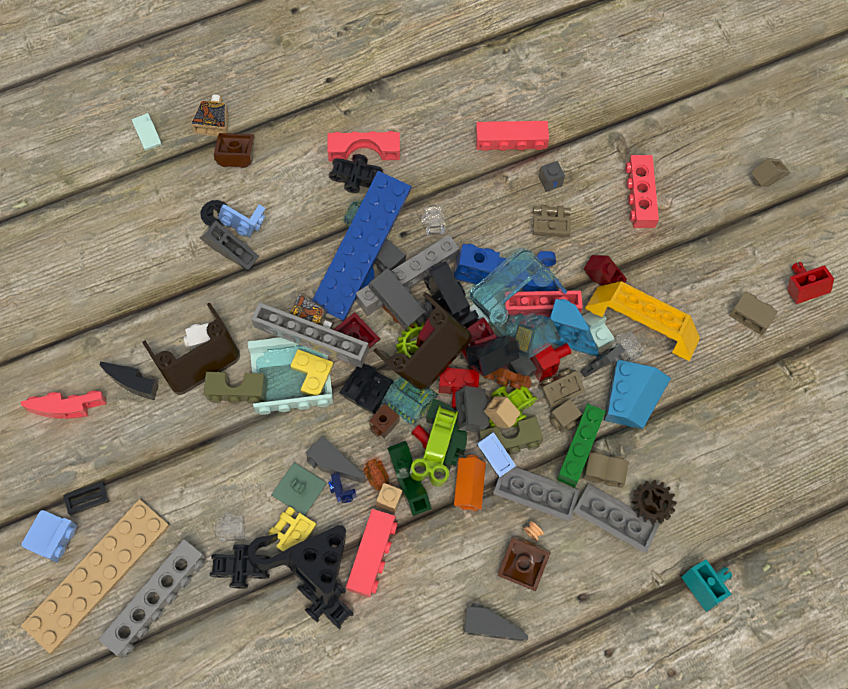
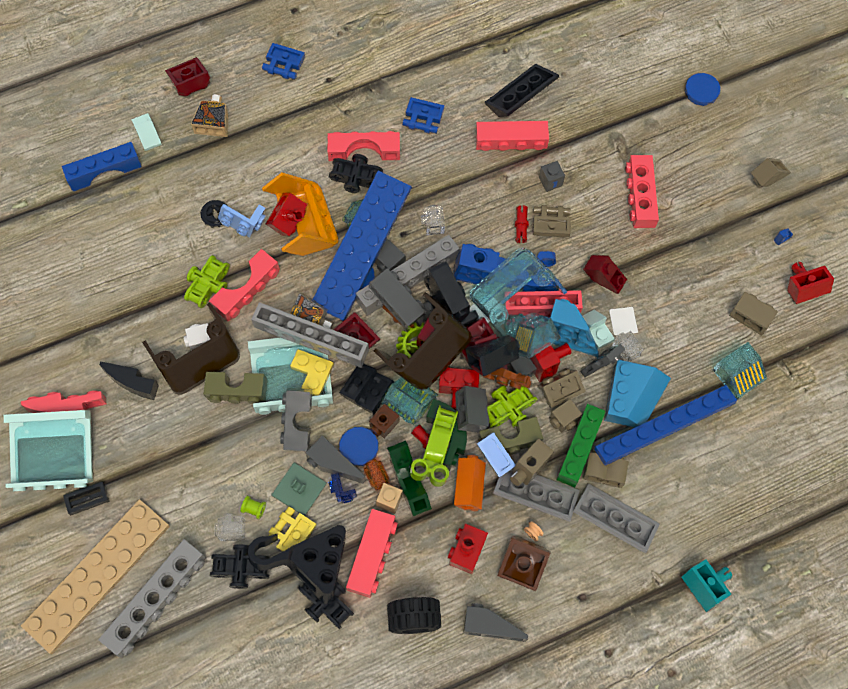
(49, 535): light blue bracket -> none
(50, 449): none -> clear light blue panel
(82, 172): none -> blue arch
(188, 77): none -> dark red slope
(206, 281): none -> lime axle
(228, 245): dark grey slope -> none
(230, 302): none -> coral arch
(234, 150): reddish brown slope -> none
(253, 507): none -> lime bush
(284, 56): none -> blue plate
(286, 214): none -> red brick
(294, 436): none -> dark grey arch
(317, 228): none -> light orange windscreen
(359, 445): none -> blue tile
(414, 615): none -> black tyre
(426, 111): none -> blue plate
(468, 548): none -> red brick
(502, 412): tan brick -> none
(521, 90): none -> black slope
(521, 224): none -> red pin
(531, 463): none -> dark tan torso
(623, 320): none -> white sticker
(649, 312): yellow slope -> none
(657, 494): dark brown gear -> none
(665, 425): none -> blue plate
(702, 89): none -> blue tile
(741, 370): none -> clear light blue slope
(783, 236): none -> blue tile

